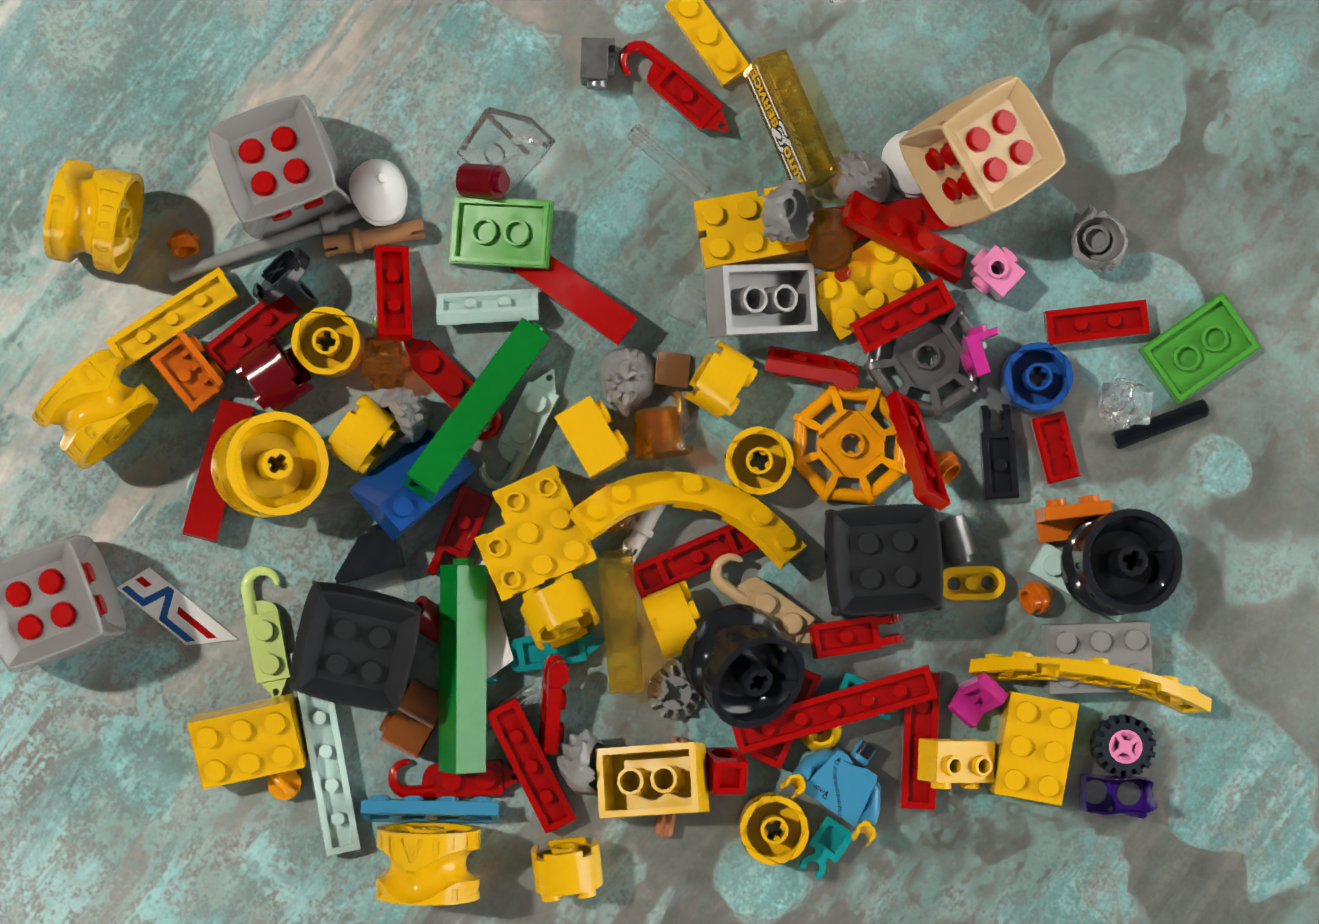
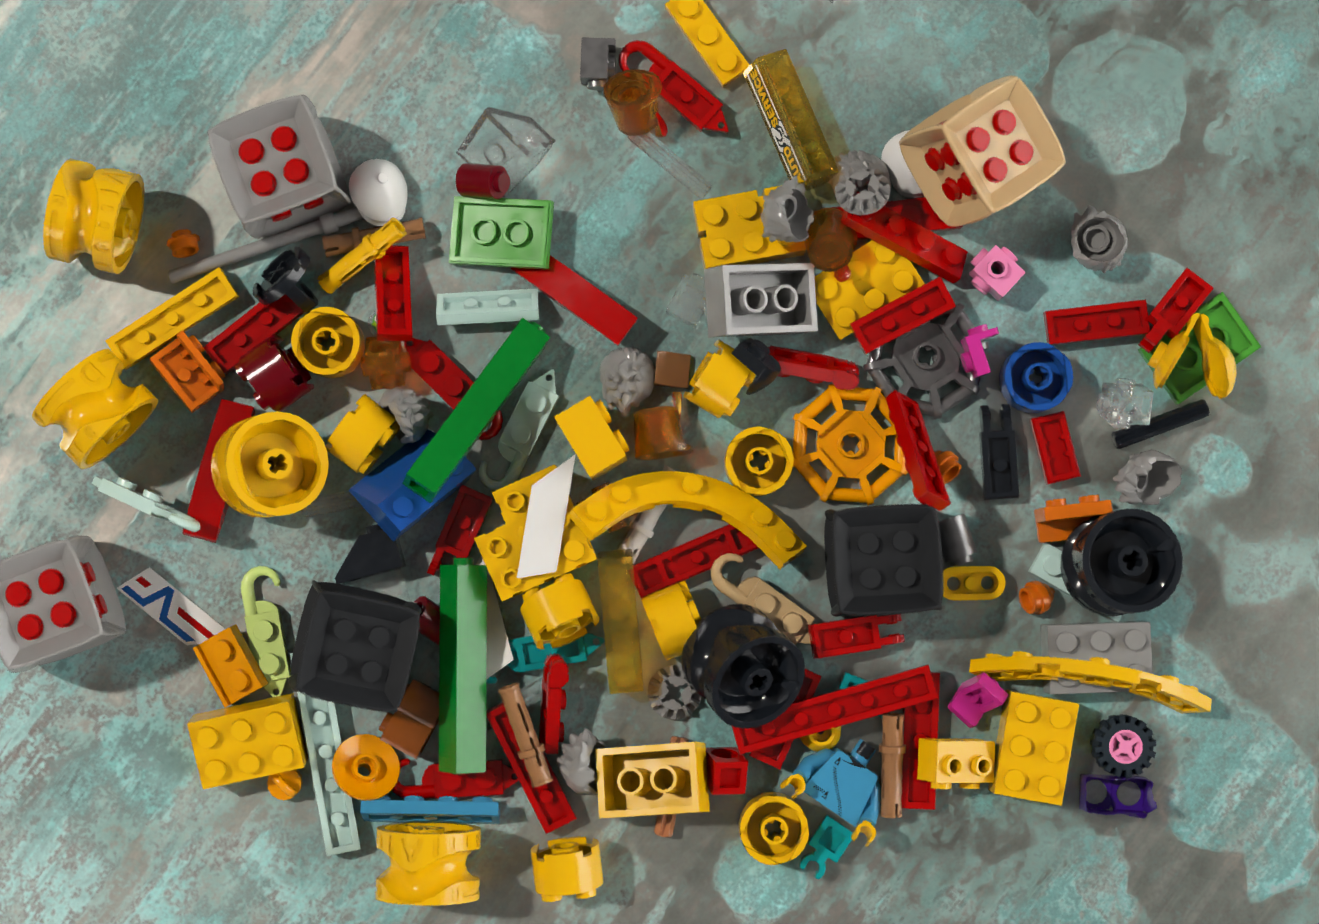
(147, 502): none -> light aqua plate
(230, 665): none -> light orange plate
(366, 752): none -> light orange dish
(371, 248): none -> yellow pin
(530, 749): none -> medium nougat pin
(546, 522): none -> white sticker
(634, 102): none -> clear orange hat
(757, 358): none -> black plate
(865, 202): none -> light grey gear
(892, 757): none -> medium nougat pin
(1148, 478): none -> light grey hair
(1175, 308): none -> red plate
(1217, 359): none -> yellow animal

